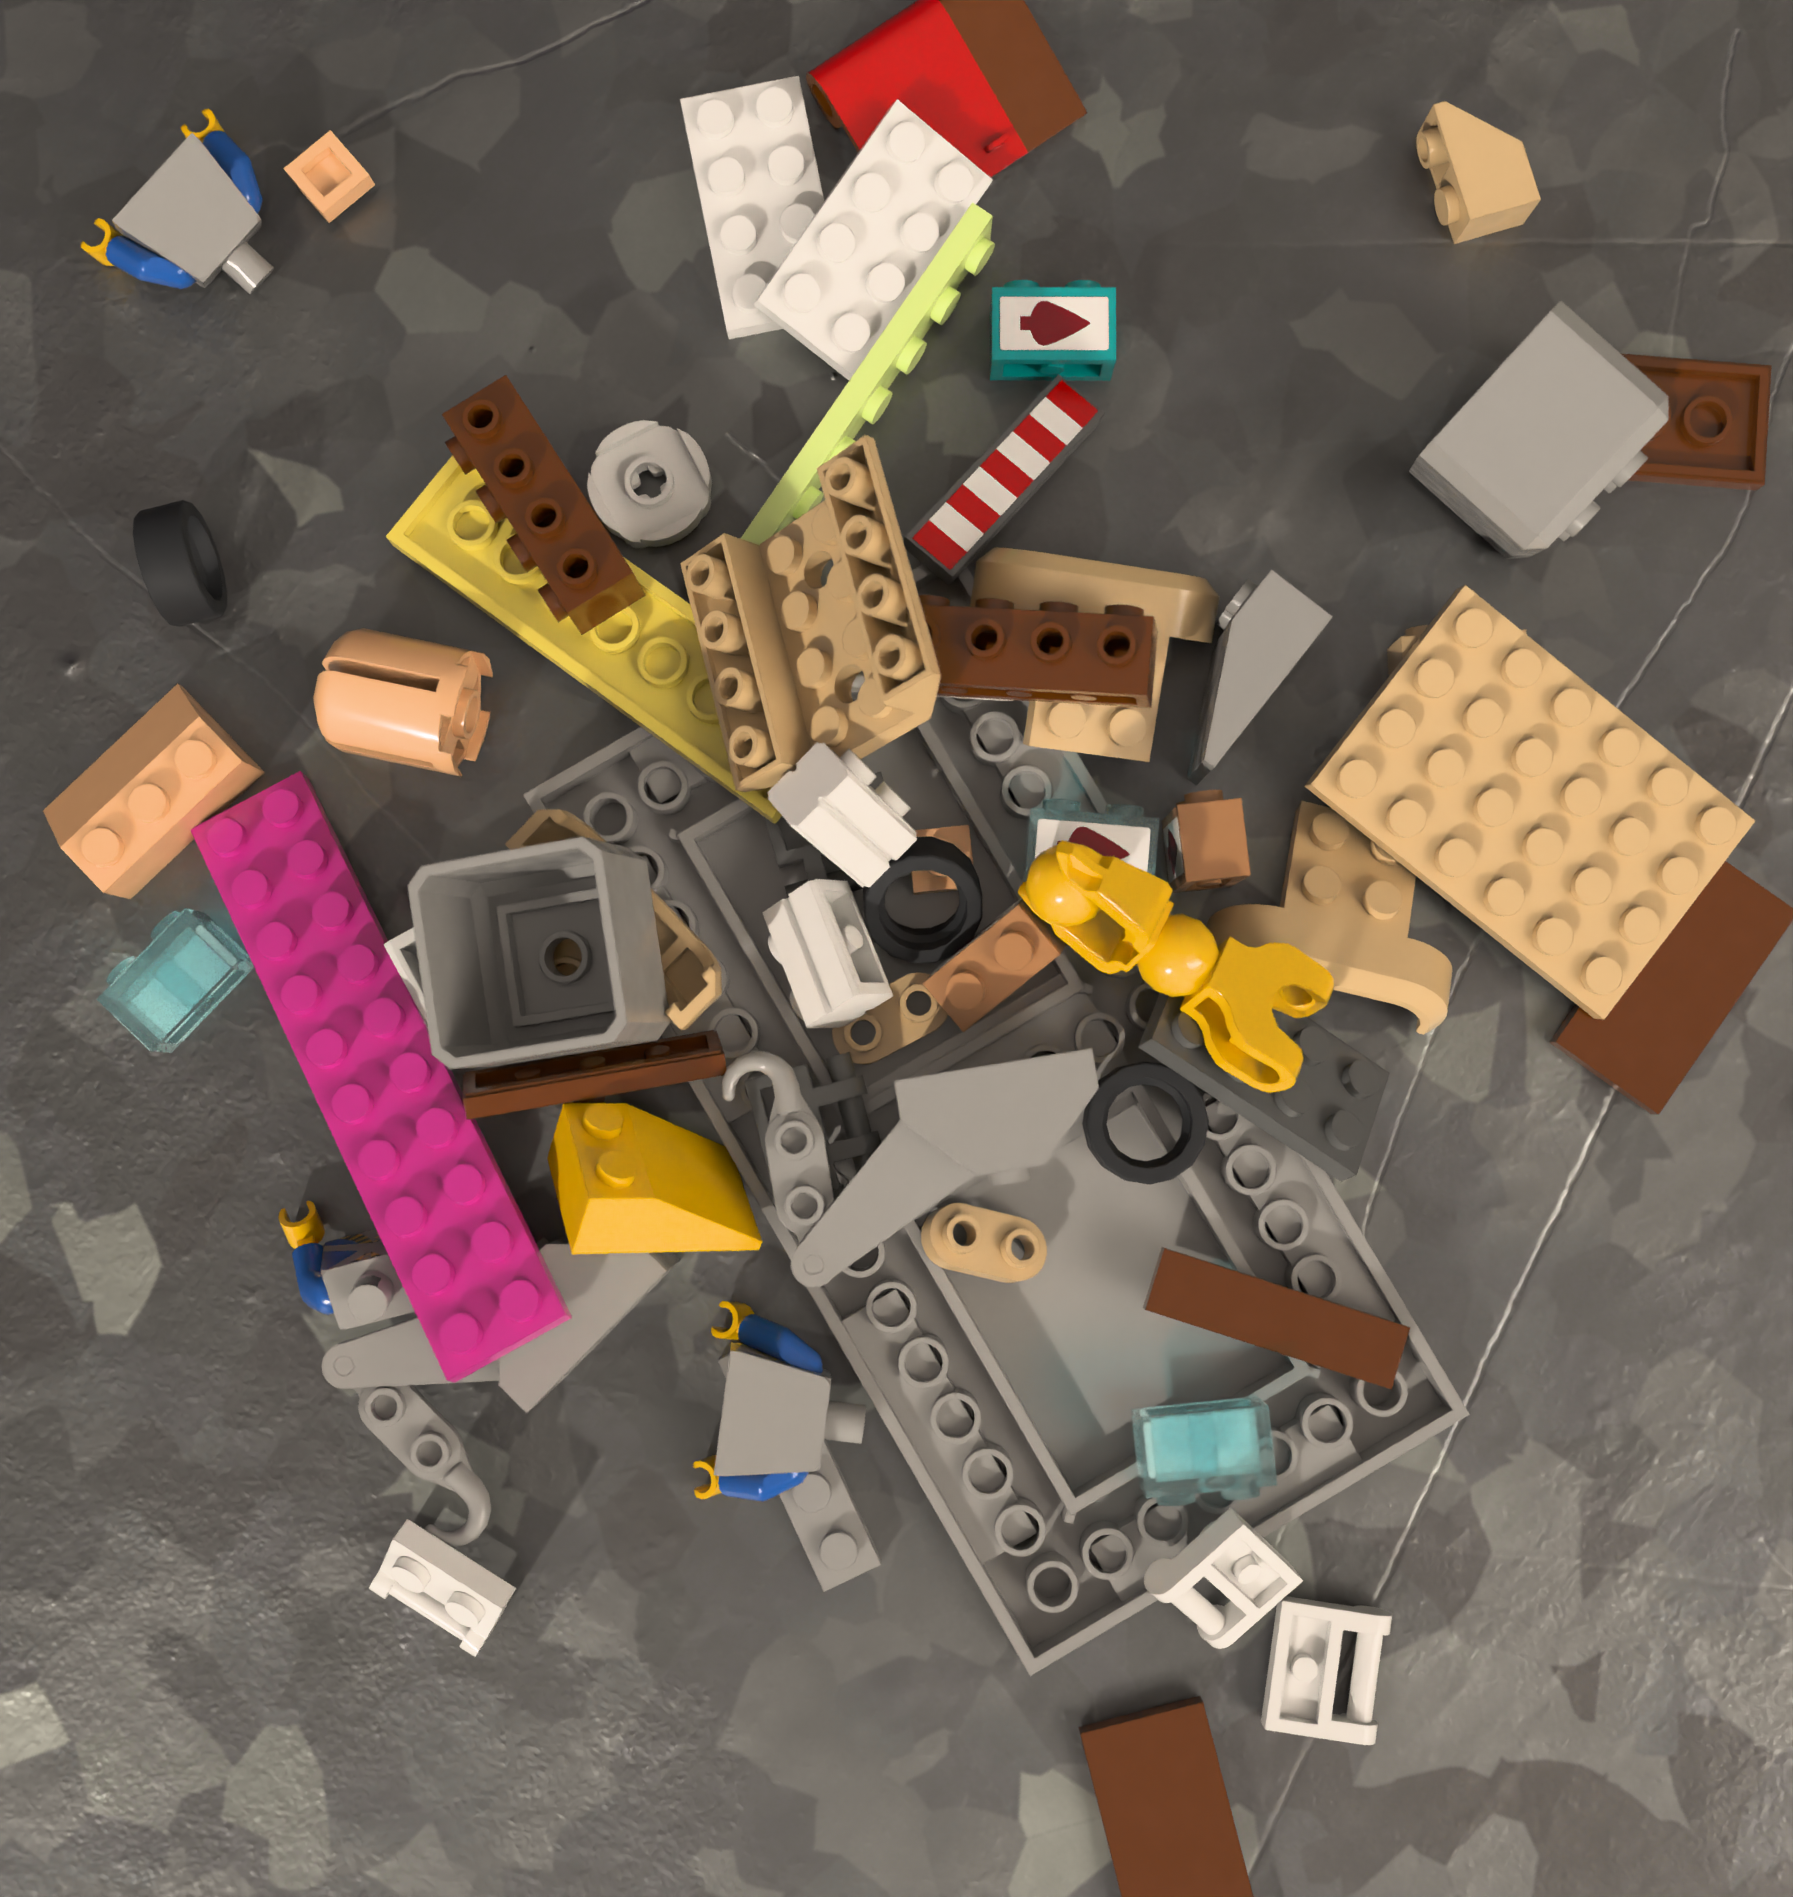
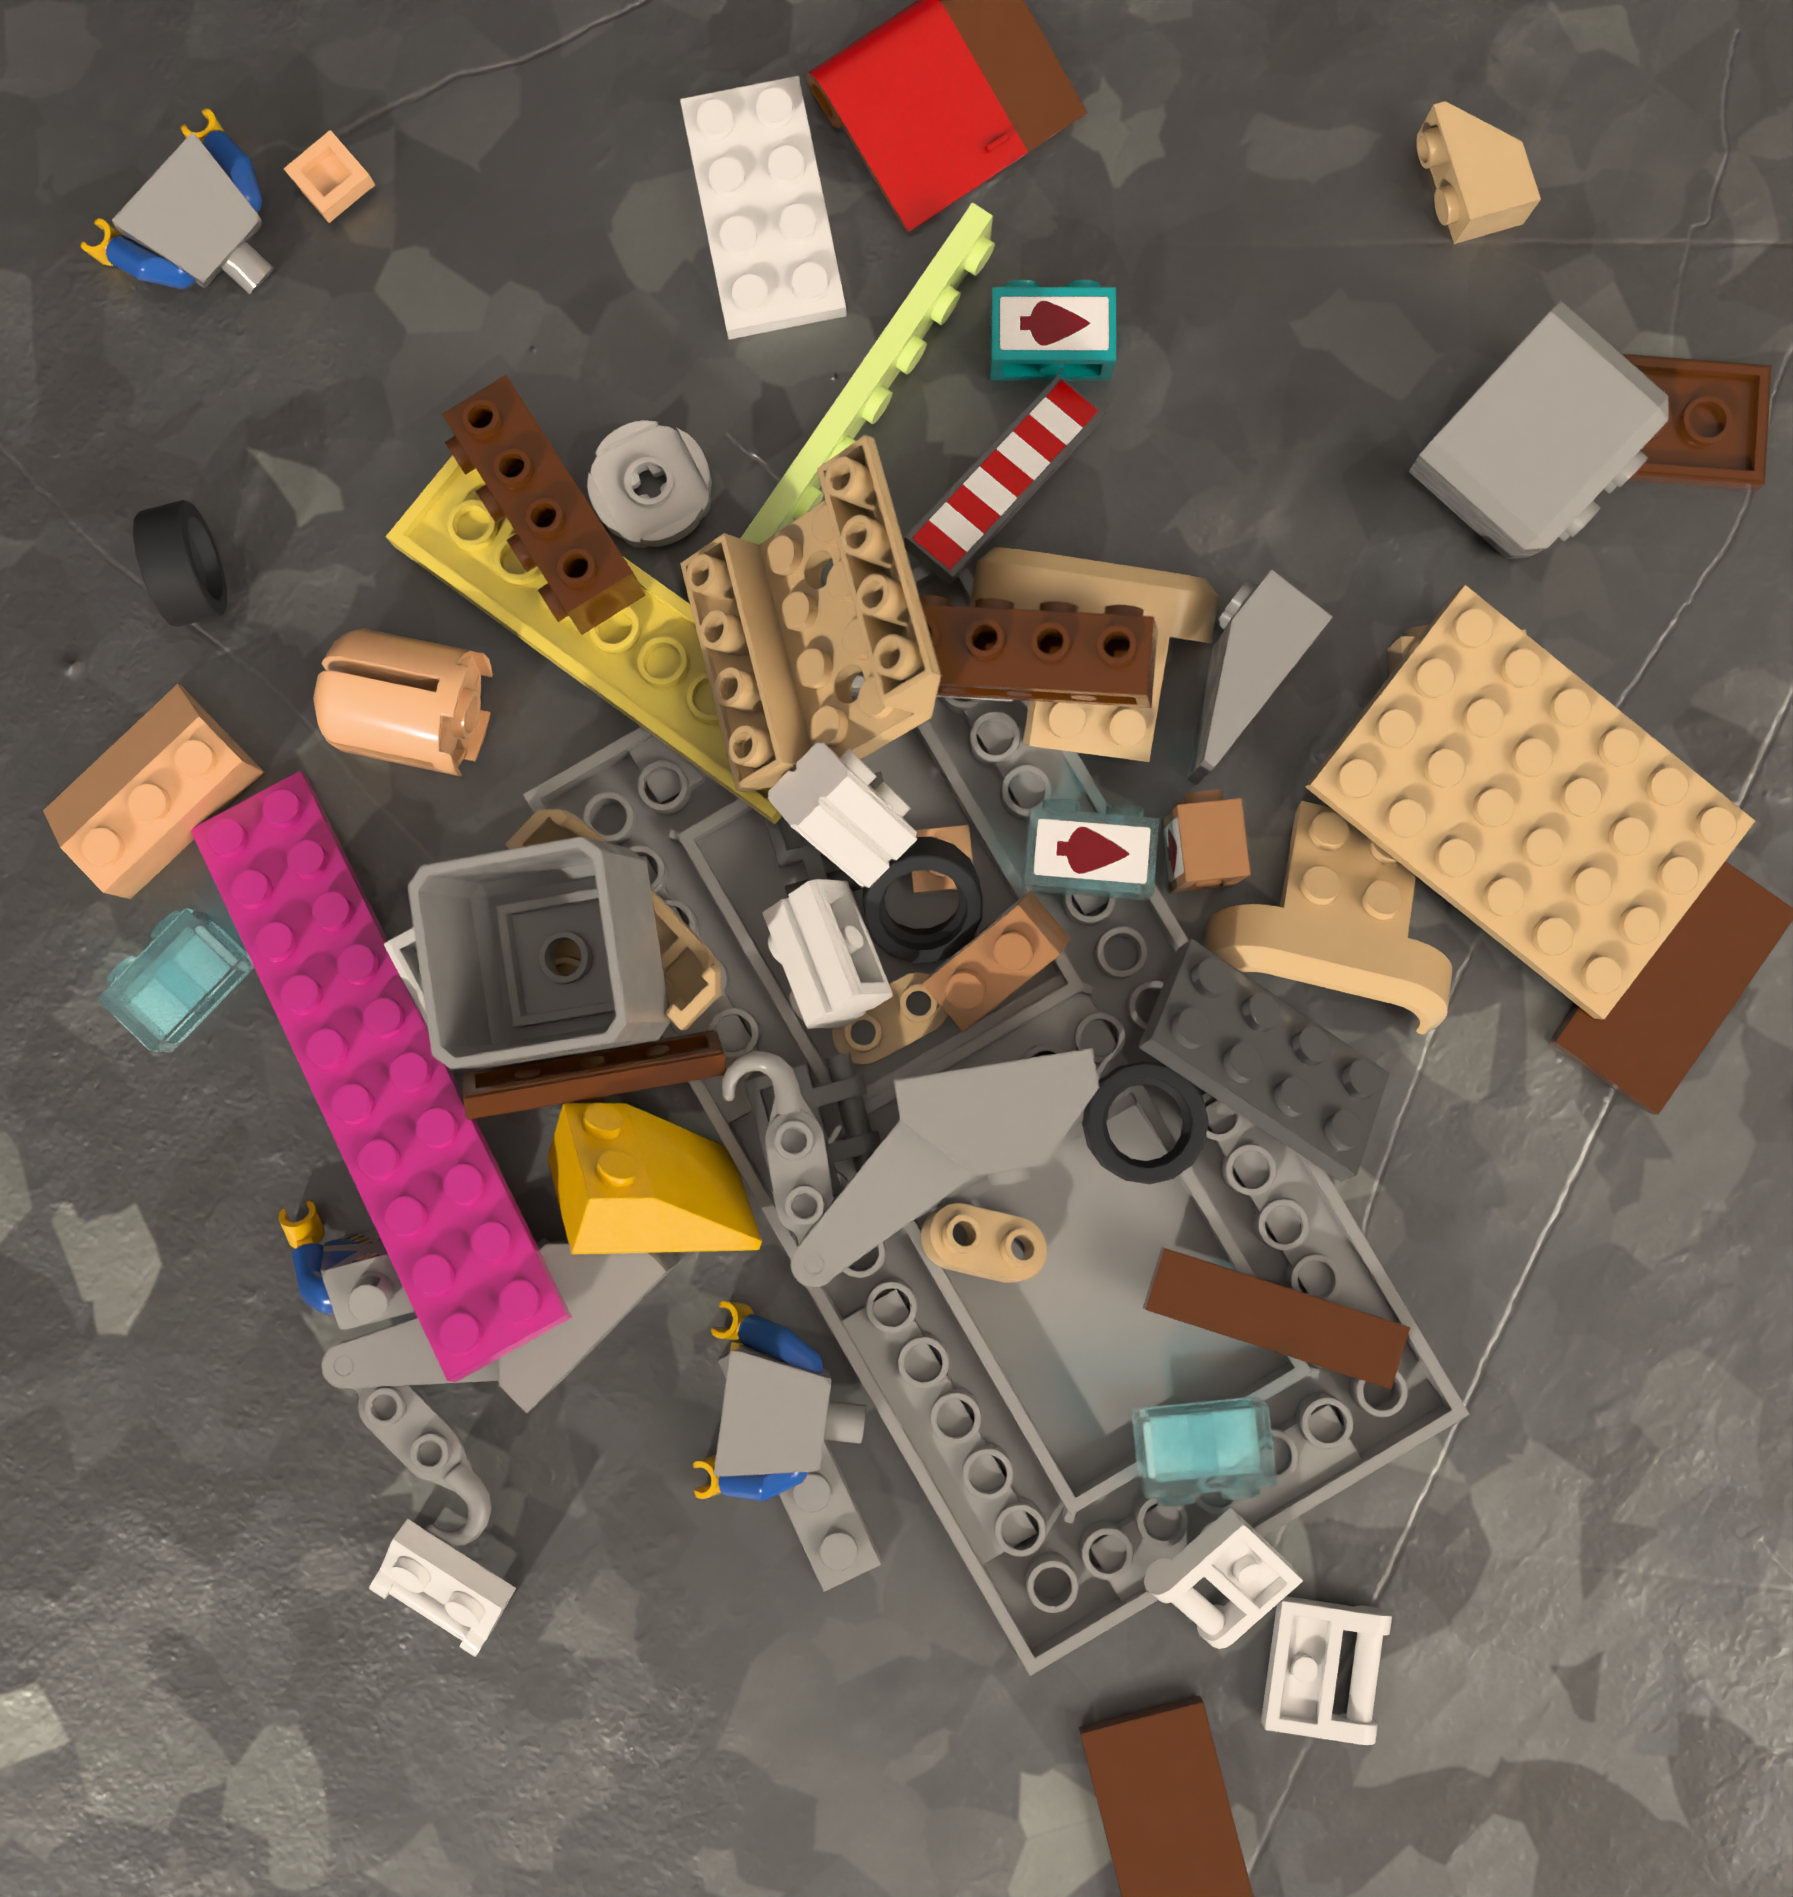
(872, 239): white plate -> none
(1122, 919): yellow piece -> none

